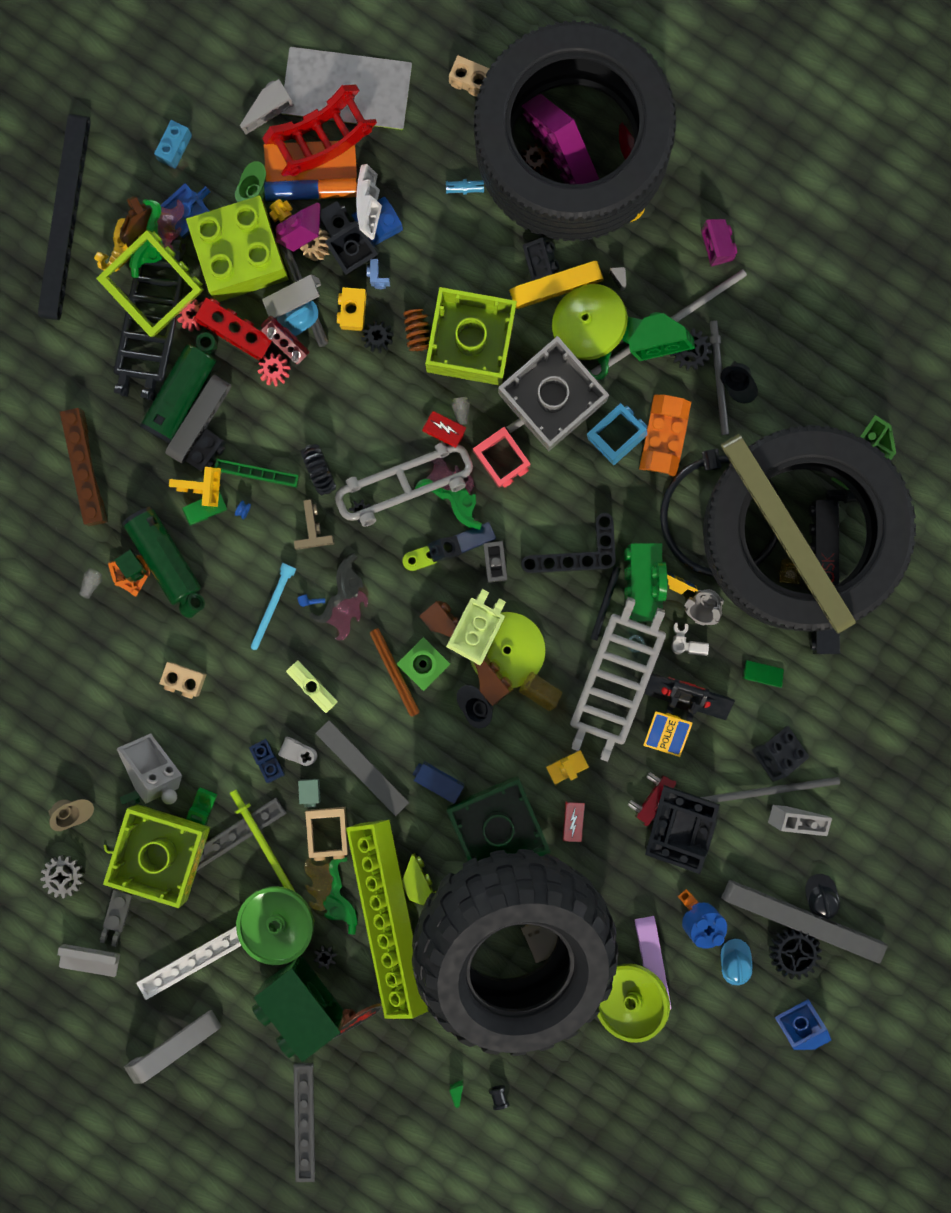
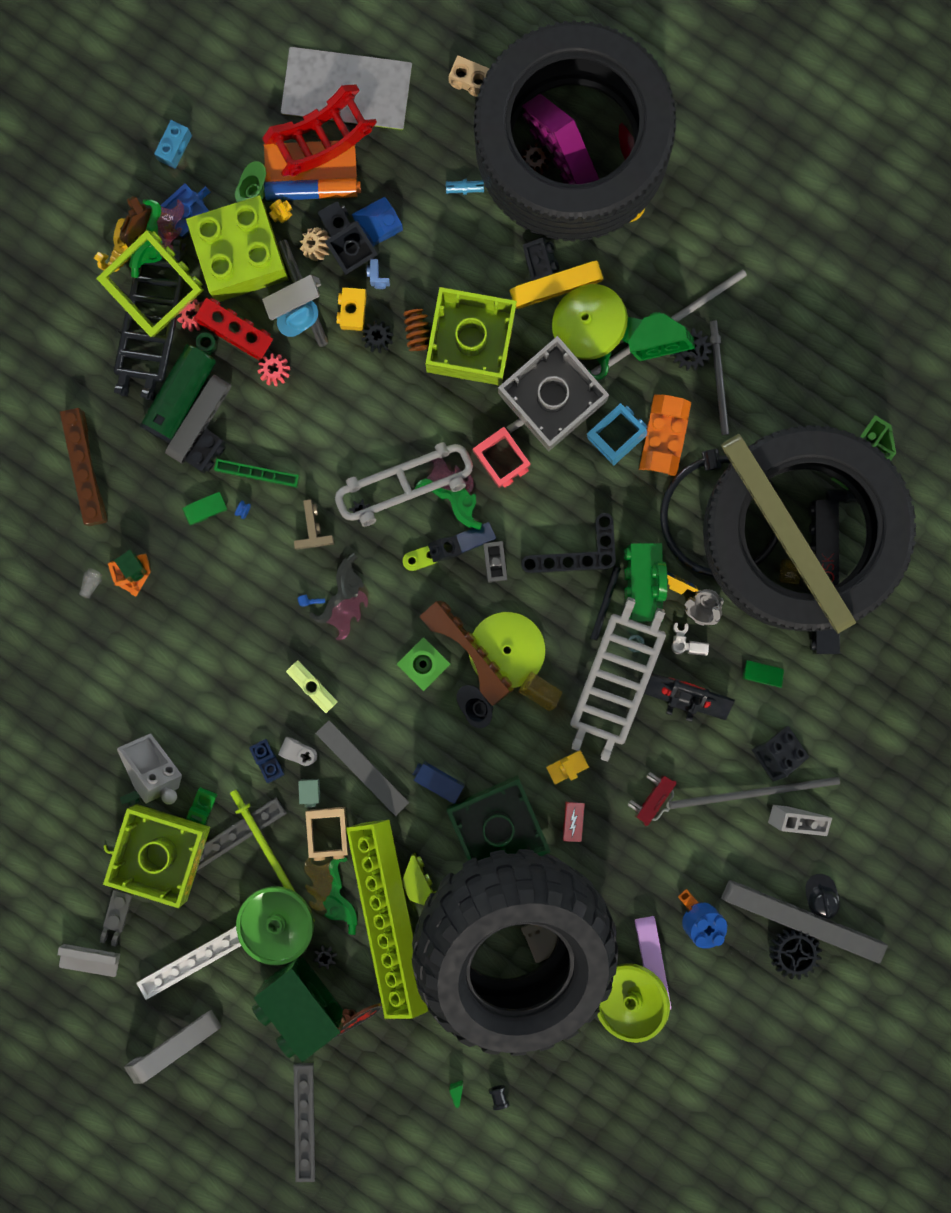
(62, 884): light grey gear -> none
(64, 217): black beam -> none
(69, 814): dark tan piece -> none
(165, 561): dark green piece -> none
(184, 675): tan brick -> none
(208, 488): yellow bracket -> none
(268, 104): light grey slope -> none
(271, 327): dark red piece -> none
(286, 572): medium azure piece -> none
(299, 228): magenta slope -> none
(318, 469): black gear -> none
(366, 200): white slope -> none
(394, 672): dark orange axle -> none
(444, 429): red slope -> none
(461, 409): clear cone -> none
(477, 628): yellowish green tile -> none
(619, 277): light grey slope -> none
(667, 733): piece -> none
(683, 829): black slope -> none
(718, 241): magenta slope -> none
(736, 962): dark azure piece -> none
(739, 382): black piece -> none
(803, 1027): blue slope -> none

